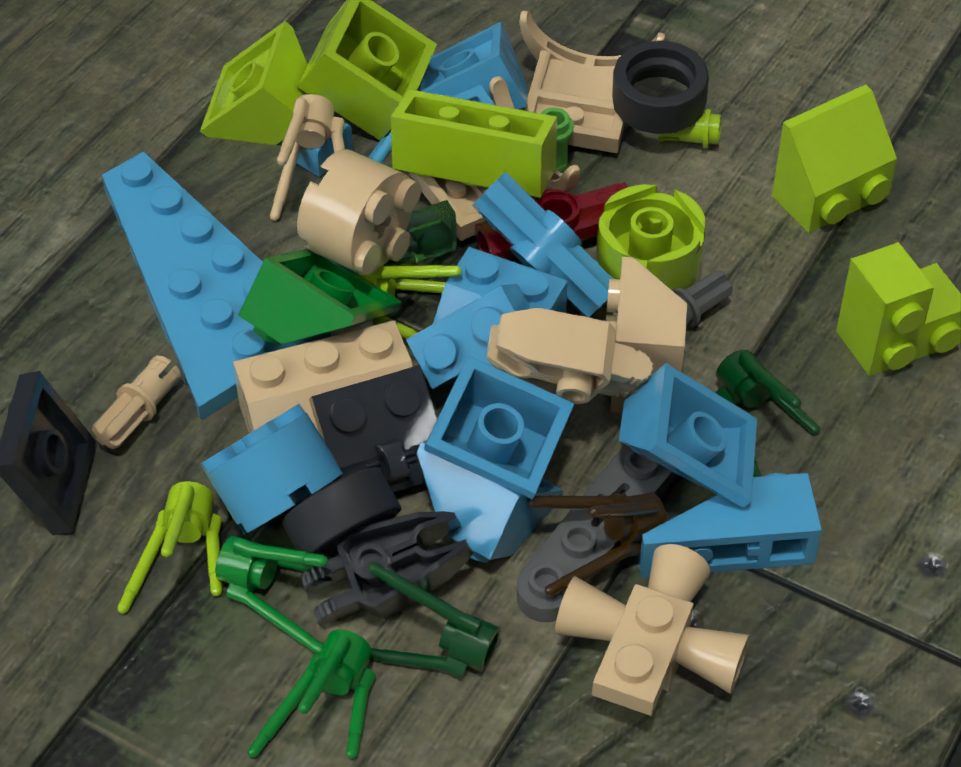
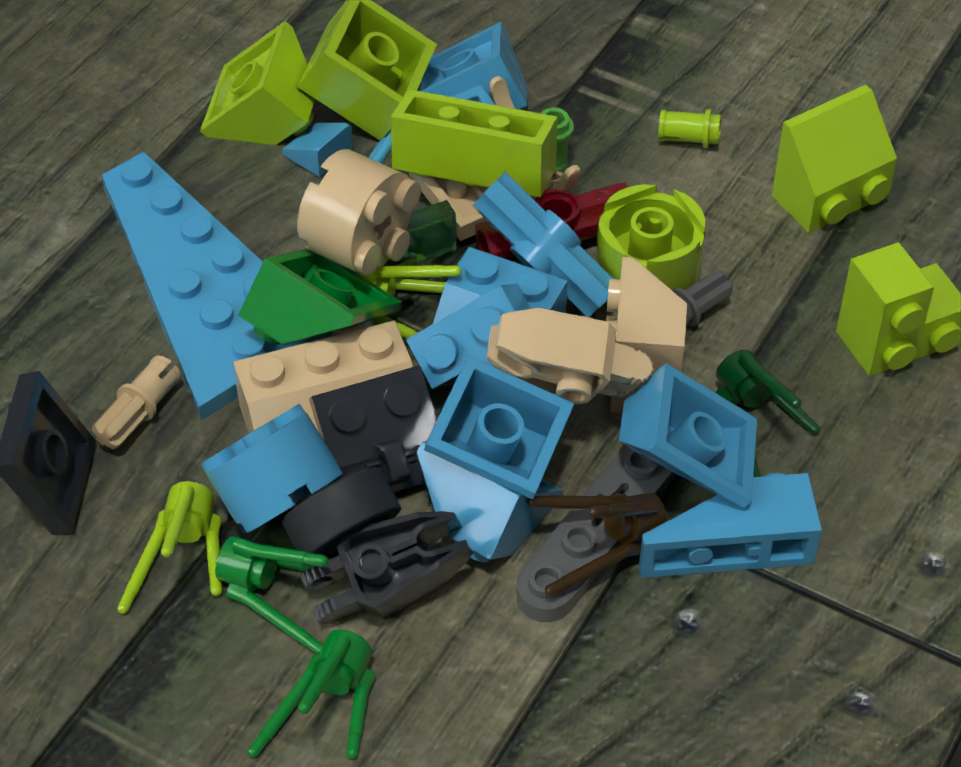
(310, 127): tan plant -> none
(465, 637): dark green plant -> none
(576, 84): tan piece -> none
(652, 632): tan brick -> none
(654, 113): black tyre -> none

